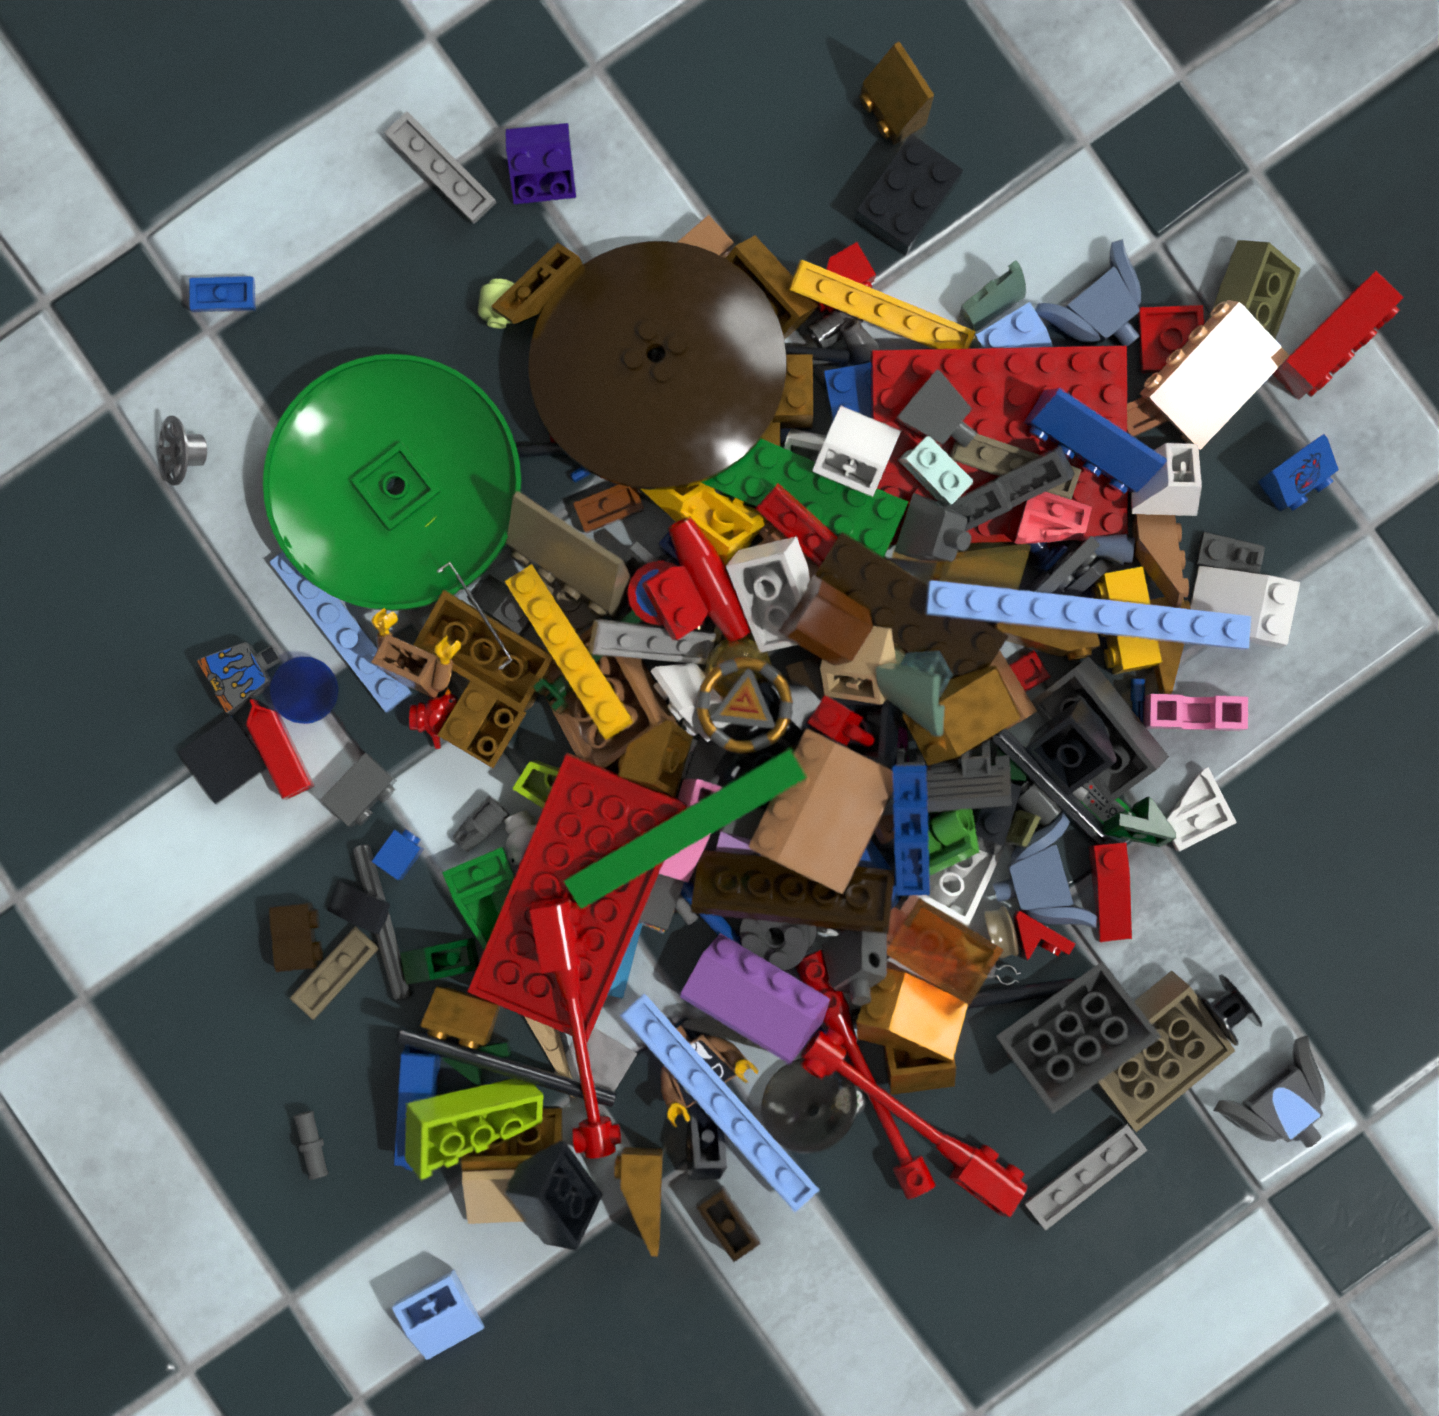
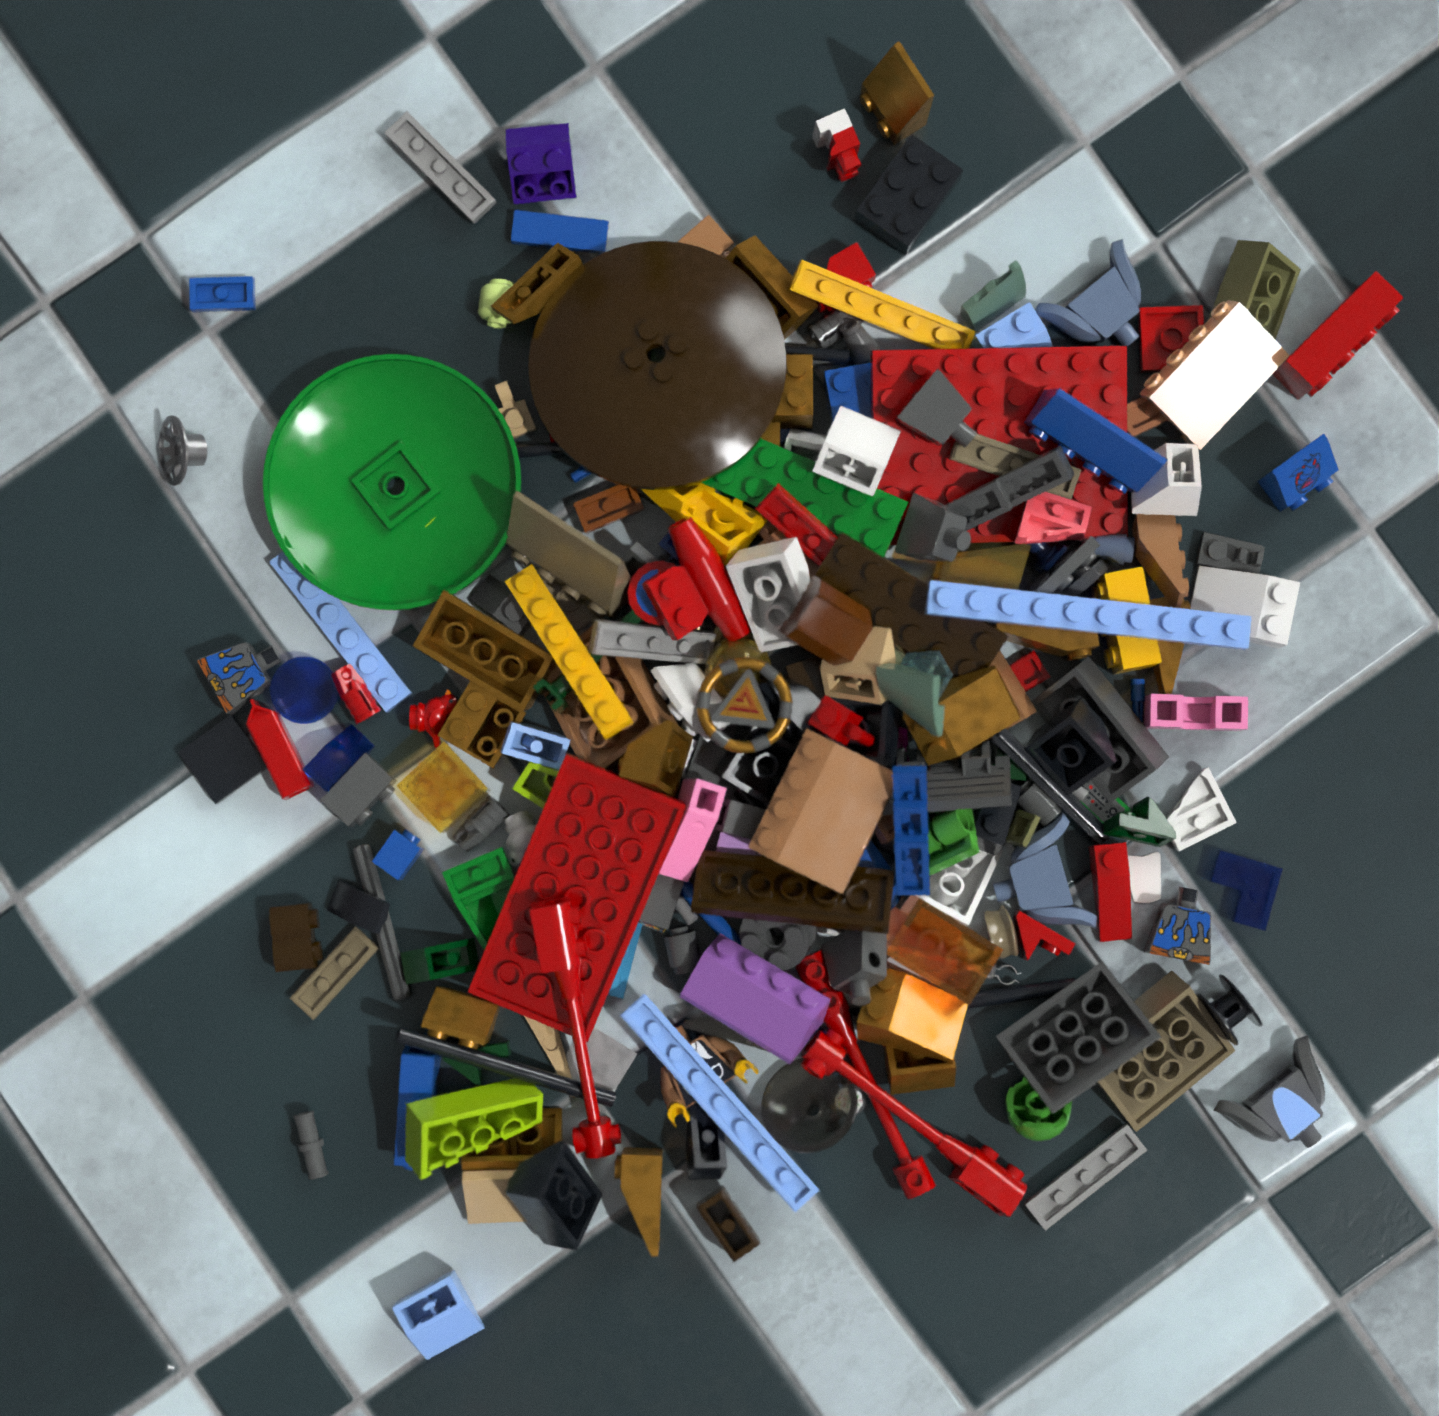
(338, 757): none -> clear blue slope
(355, 693): none -> red hinge
(411, 664): medium nougat torso -> none
(443, 787): none -> clear yellow brick
(479, 610): dark grey piece -> none
(515, 413): none -> tan plate
(535, 744): none -> light blue slope
(549, 229): none -> blue tile
(682, 949): none -> dark grey brick
(685, 828): green tile -> none
(842, 143): none -> red hips
(936, 471): light aqua bracket -> none
(1031, 1116): none -> bright green cylinder
(1145, 877): none -> white sticker
(1181, 930): none -> torso
(1256, 884): none -> clear blue plate

